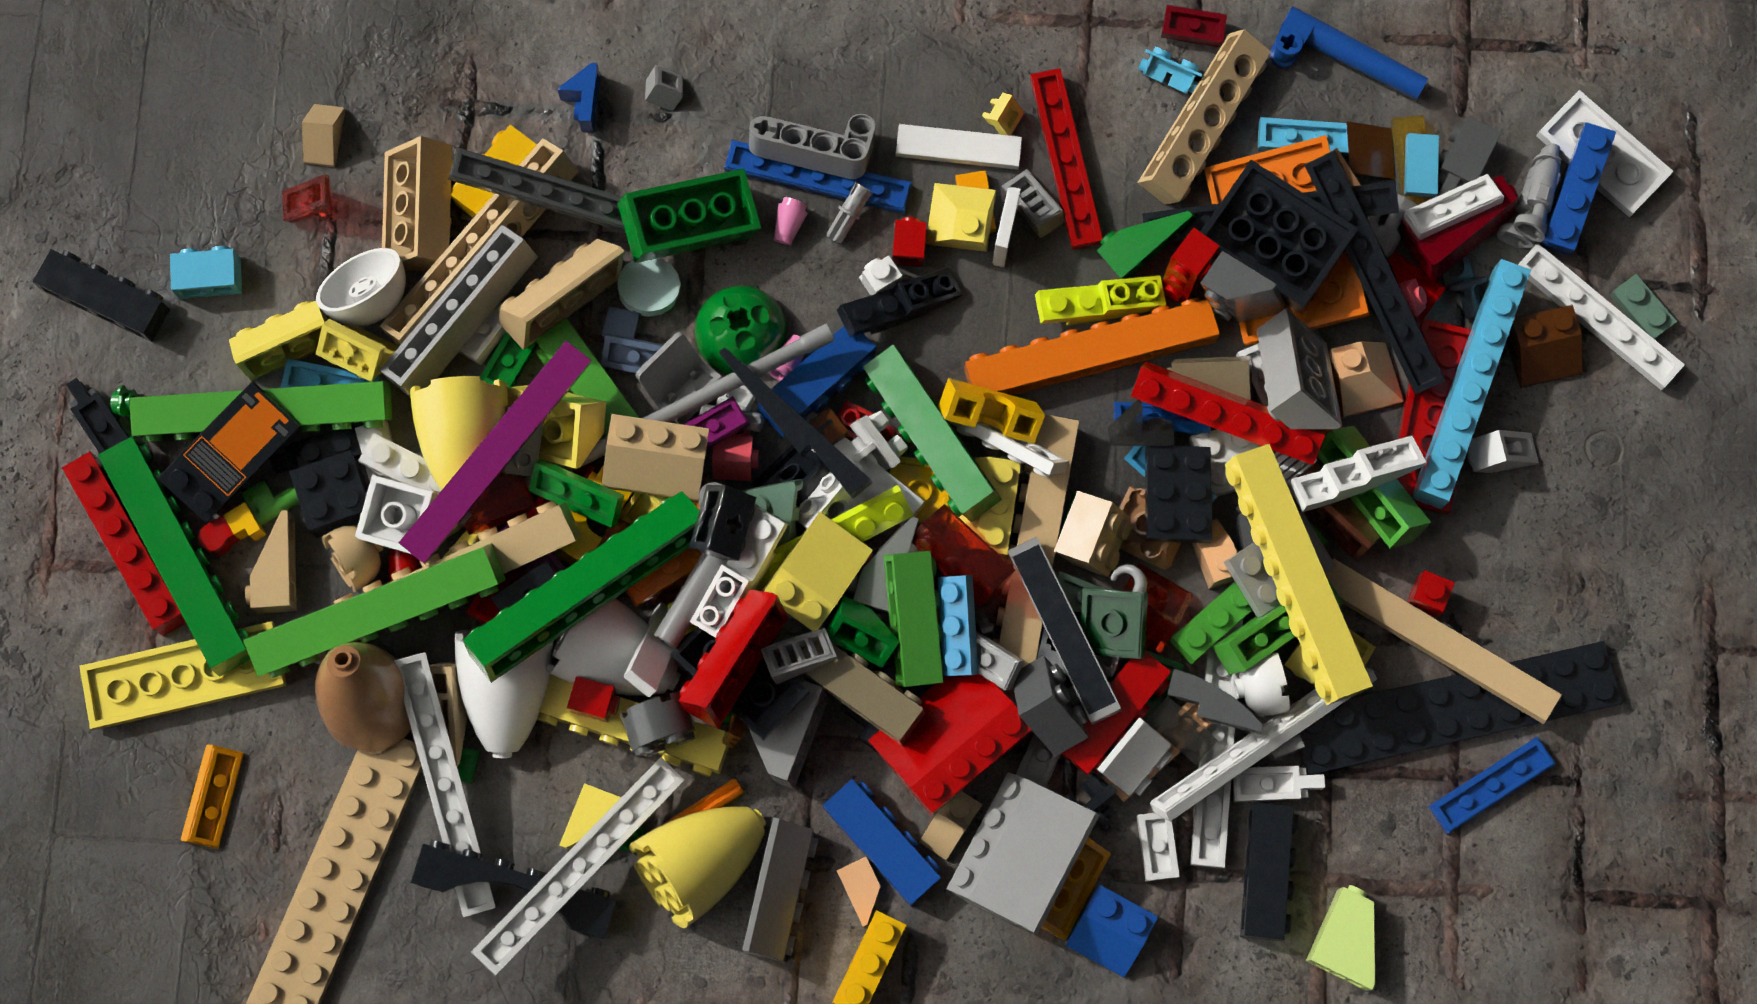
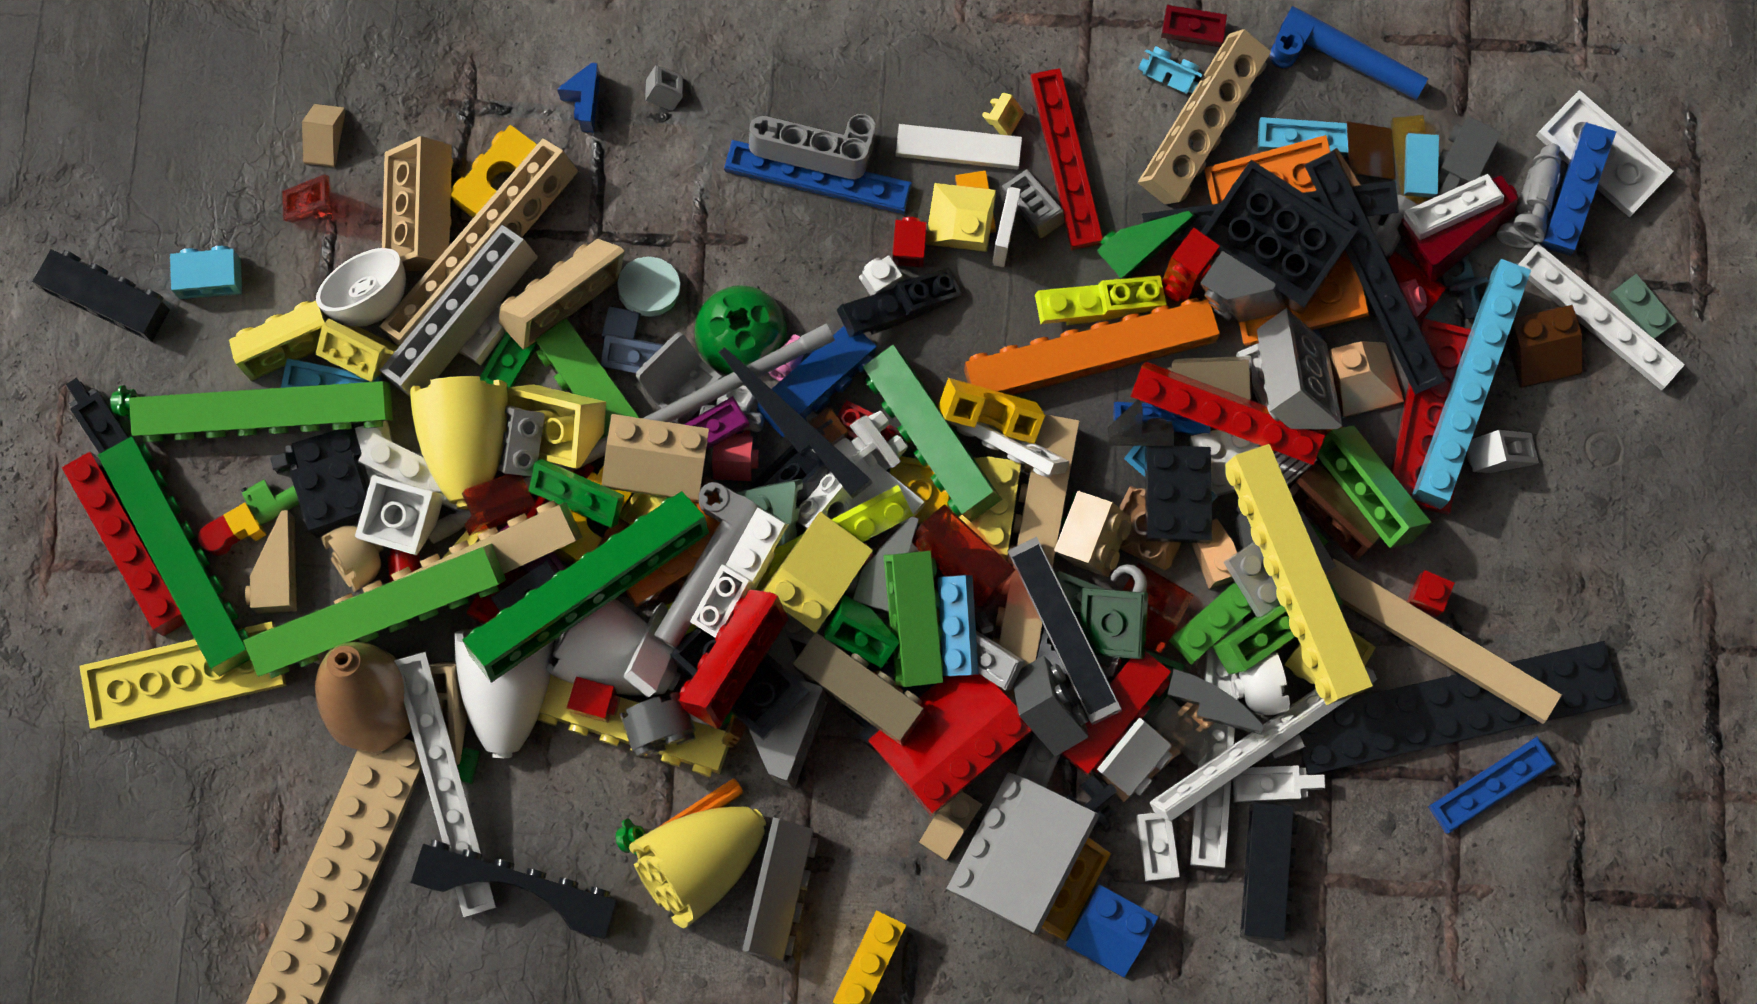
(212, 796): light orange slope -> none
(229, 452): slope -> none
(495, 452): magenta tile -> none
(536, 188): dark grey tile -> none
(577, 866): white plate -> none
(589, 809): light yellow slope -> none
(689, 215): green brick -> none
(723, 522): black brick -> none
(789, 219): bright pink cone -> none
(795, 644): light grey slope -> none
(848, 213): light grey axle -> none
(861, 887): light nougat tile -> none
(882, 842): blue brick -> none
(1347, 939): yellowish green slope -> none
(1357, 474): white slope -> none

